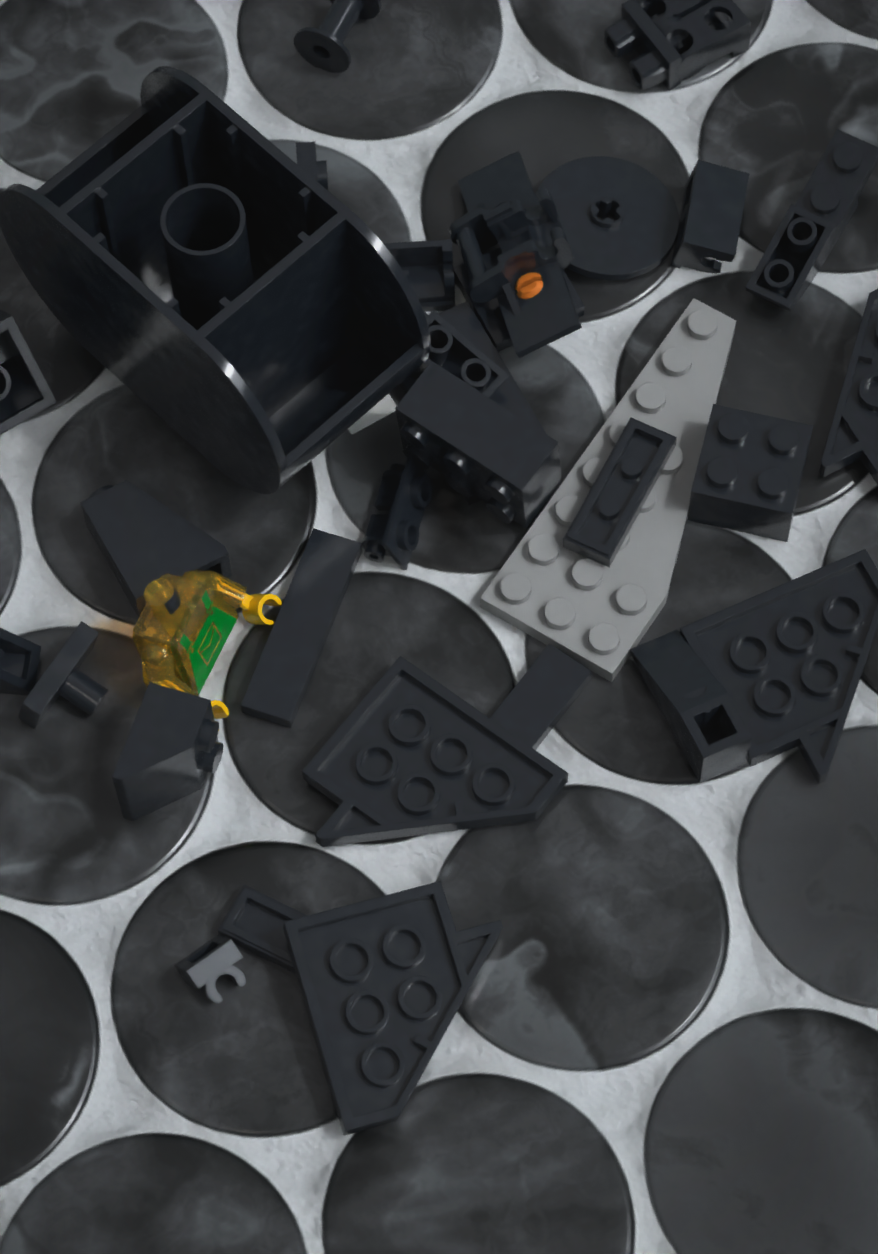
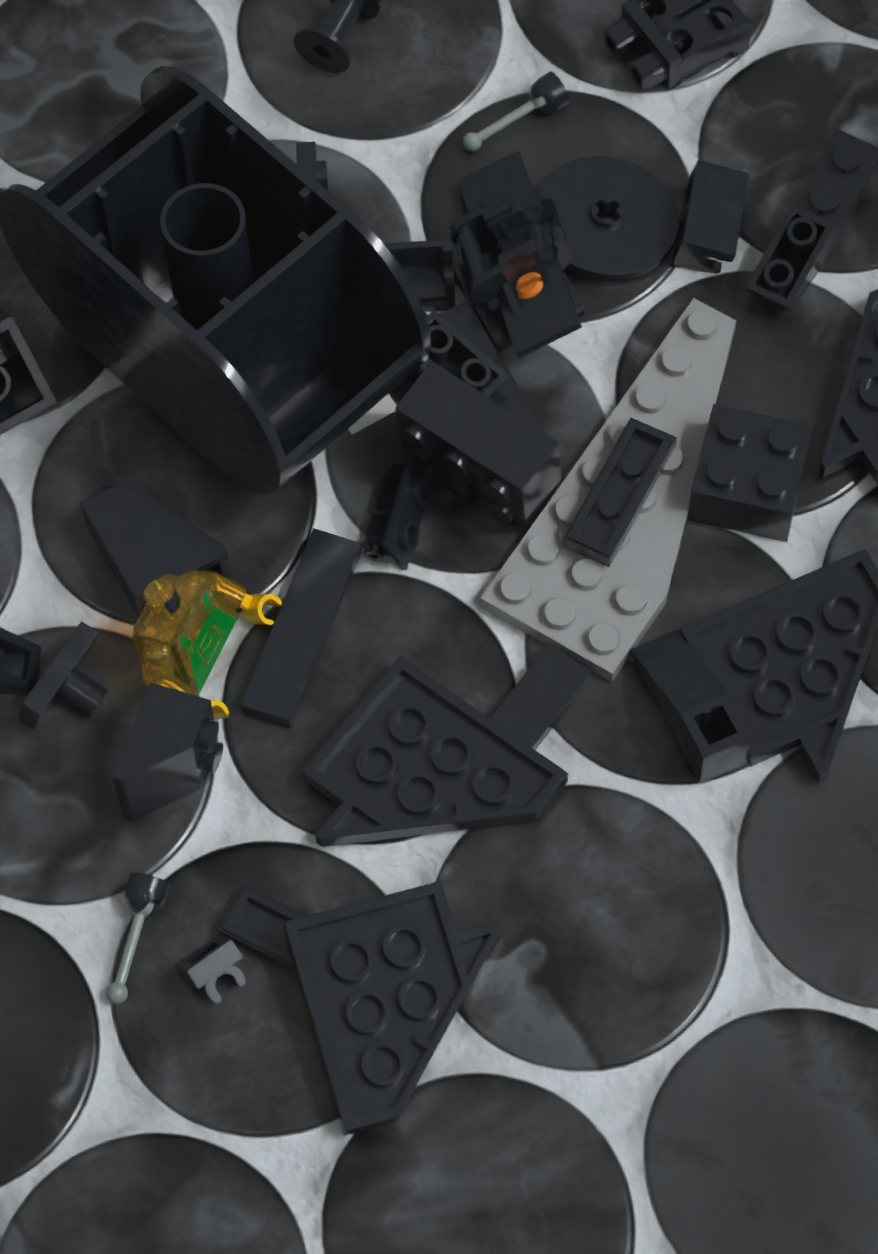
(144, 897): none -> hinge
(545, 95): none -> hinge

